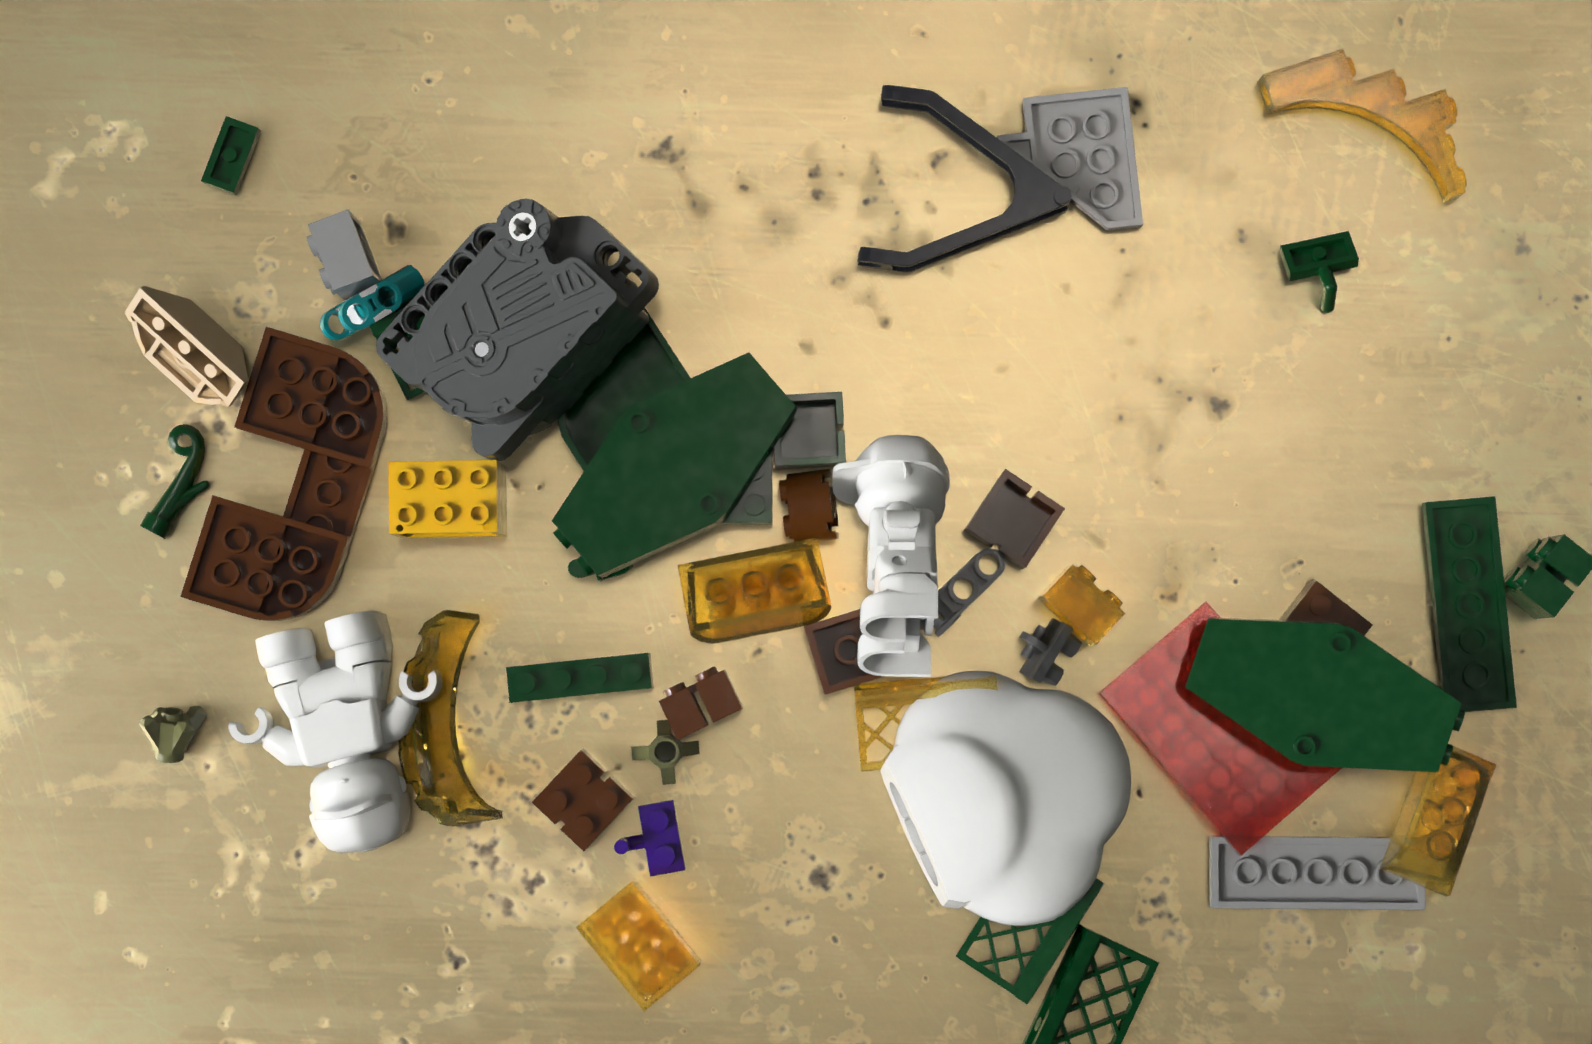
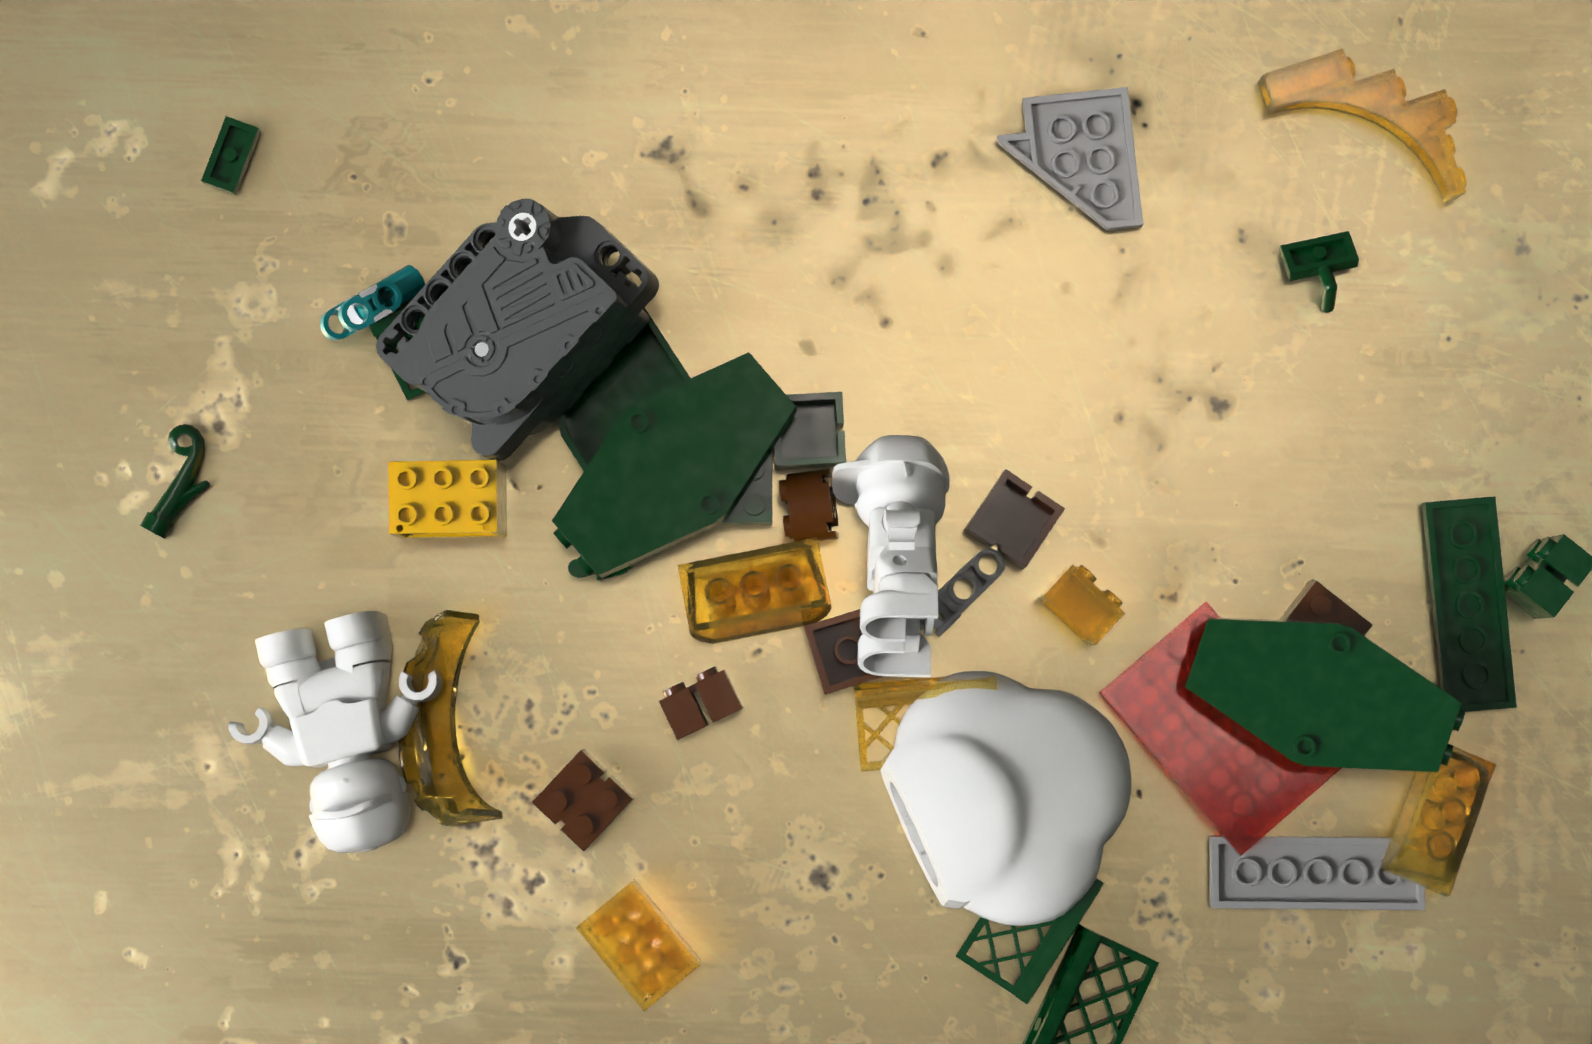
(172, 731): olive rock -> none
(188, 346): tan wedge -> none
(291, 562): reddish brown plate -> none
(344, 254): light grey brick -> none
(579, 677): dark green brick -> none
(659, 838): dark purple plate -> none
(665, 751): olive rock -> none
(1034, 198): black piece -> none
(1044, 648): flat silver hips -> none

